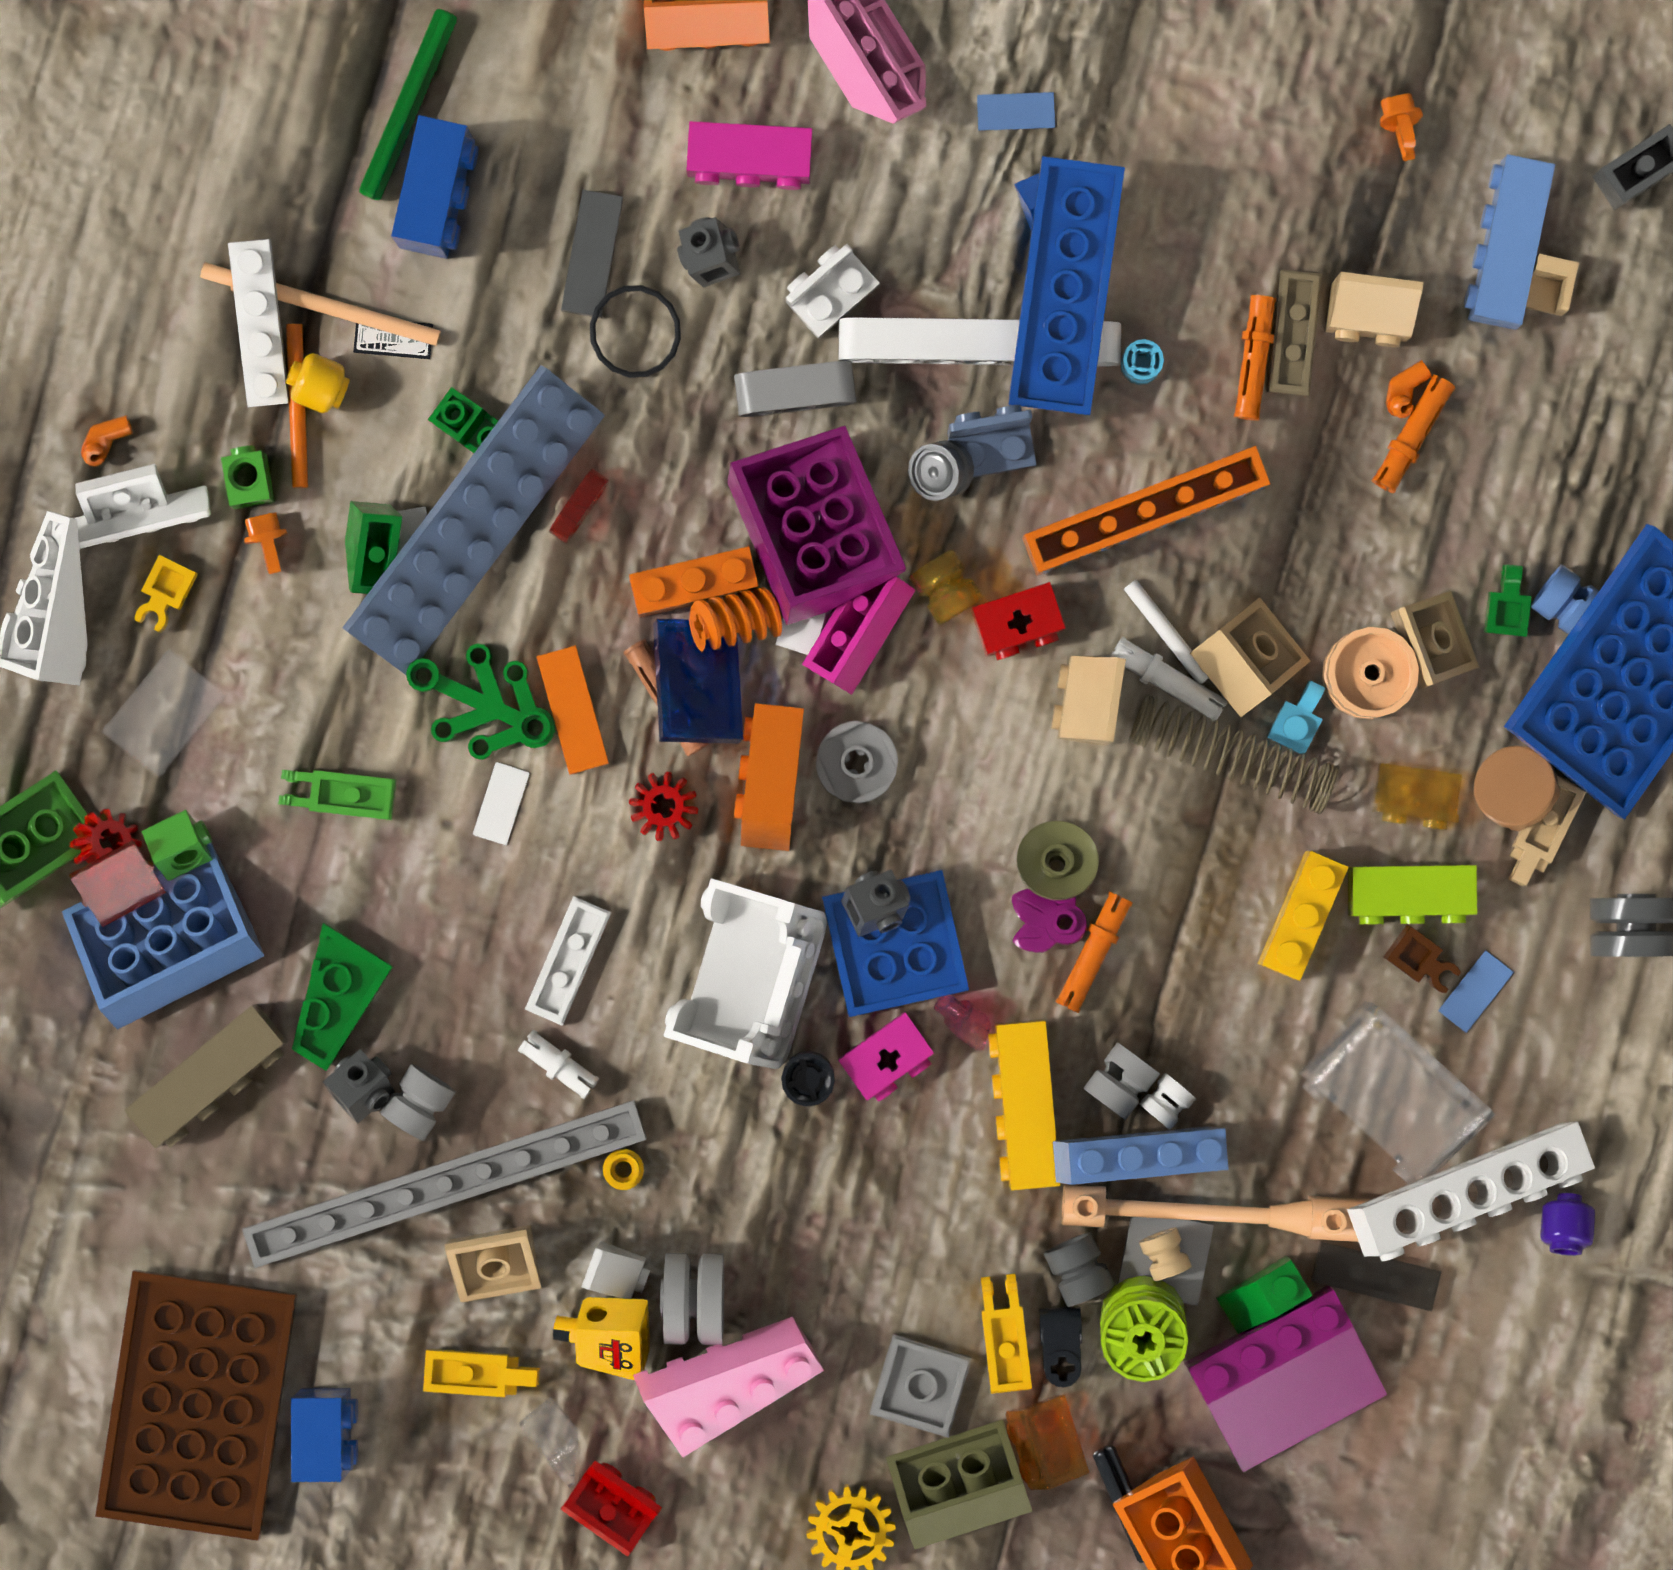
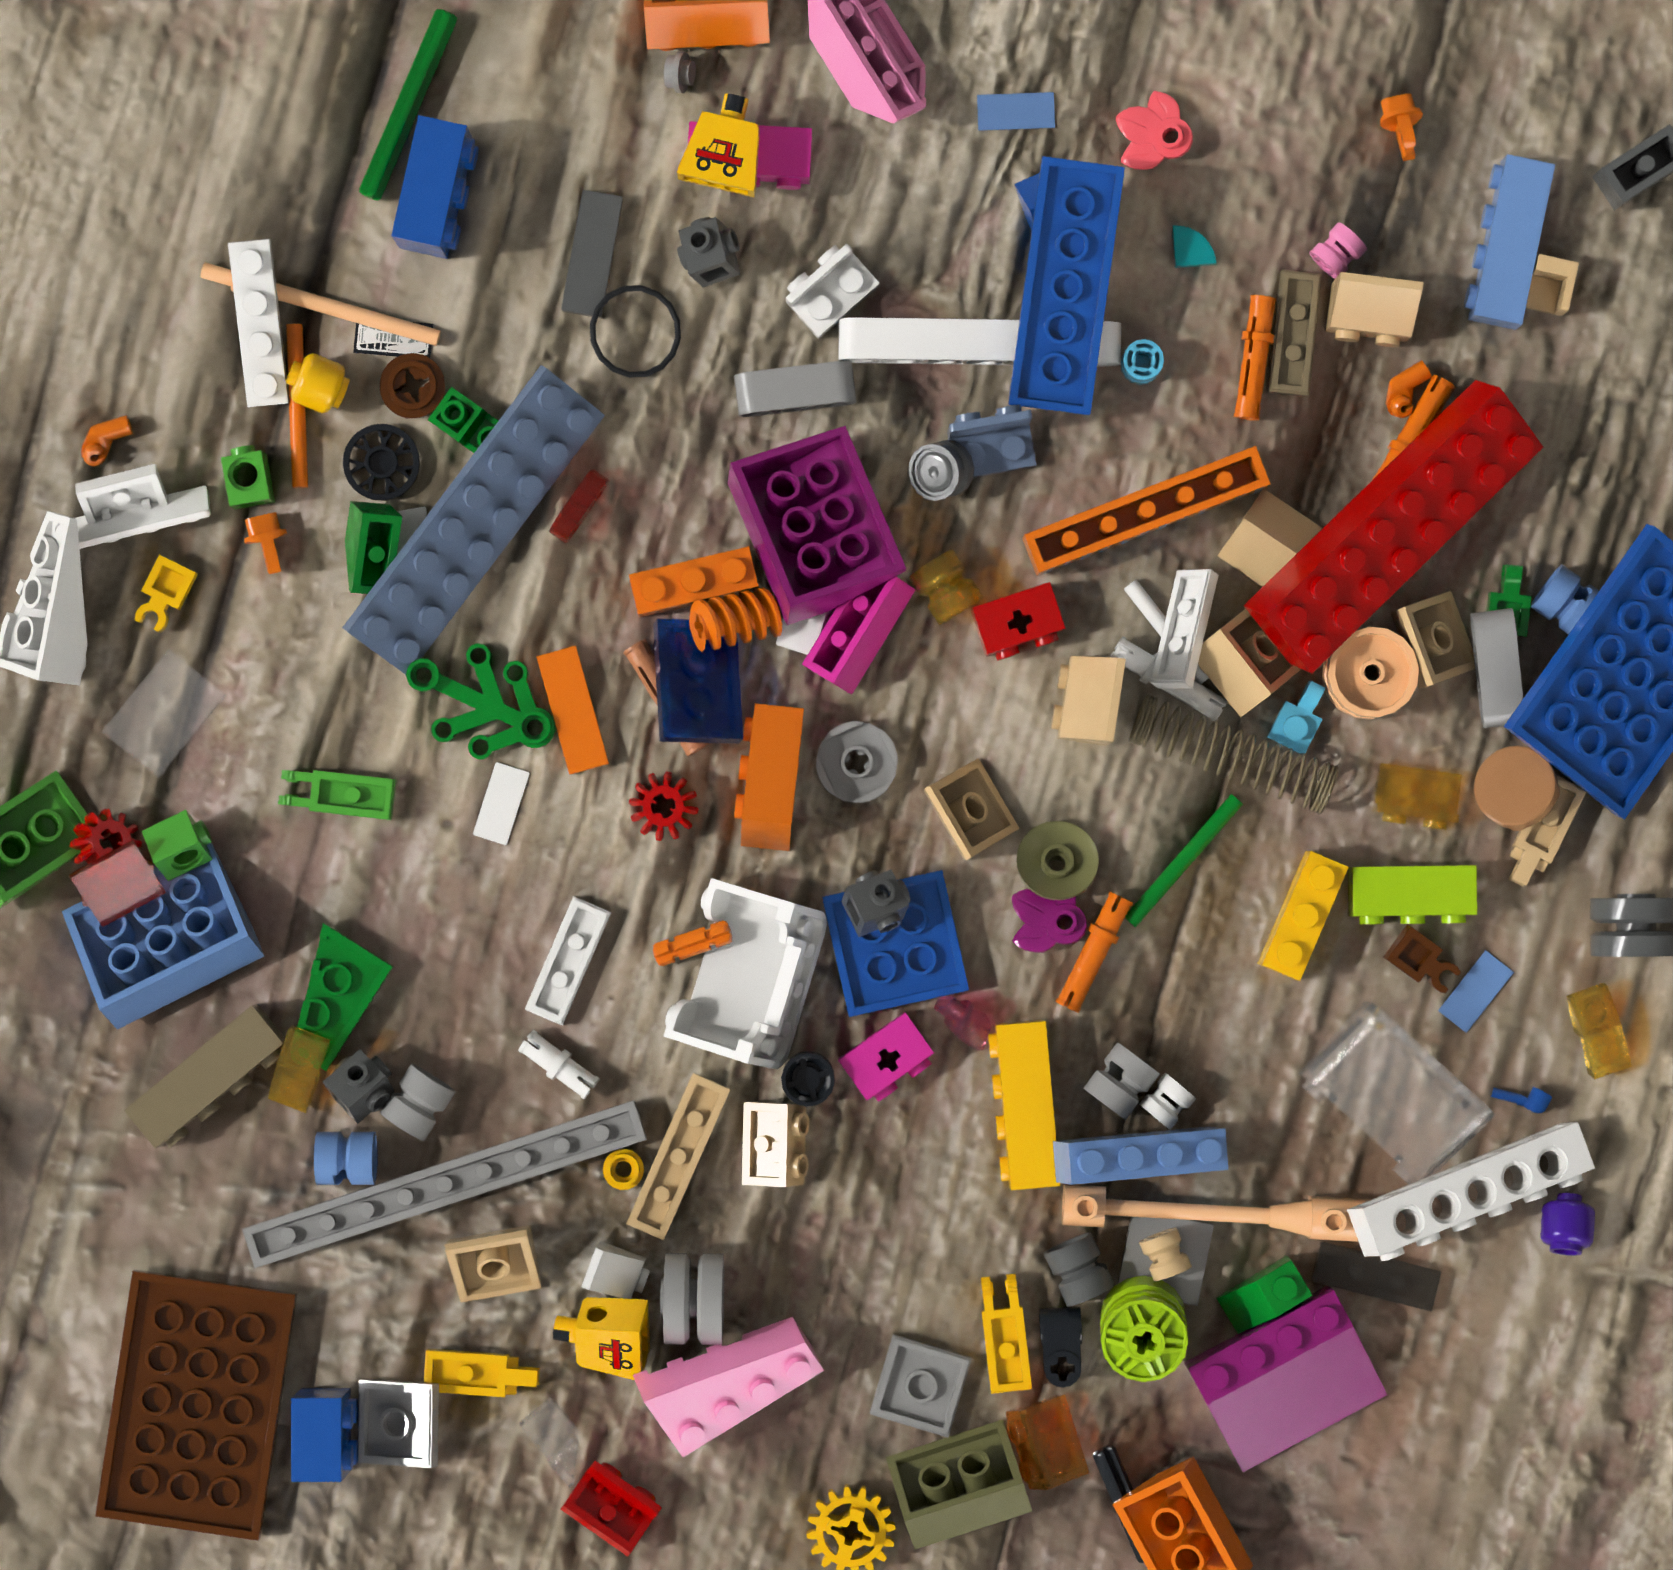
(298, 1069): none -> clear yellow slope
(345, 1158): none -> medium blue wheel
(381, 462): none -> black wheel
(395, 376): none -> reddish brown gear
(398, 1423): none -> light grey tile
(678, 1156): none -> tan plate
(679, 72): none -> light grey plate
(692, 943): none -> orange axle
(723, 150): none -> yellow torso
(774, 1144): none -> bracket
(971, 809): none -> tan slope
(1148, 129): none -> coral plate
(1183, 860): none -> green bar
(1184, 629): none -> white tile
(1191, 248): none -> teal tile
(1267, 538): none -> tan slope
(1338, 250): none -> bright pink wheel
(1394, 526): none -> red brick
(1496, 665): none -> light grey beam
(1535, 1102): none -> blue hand
(1600, 1030): none -> clear yellow slope

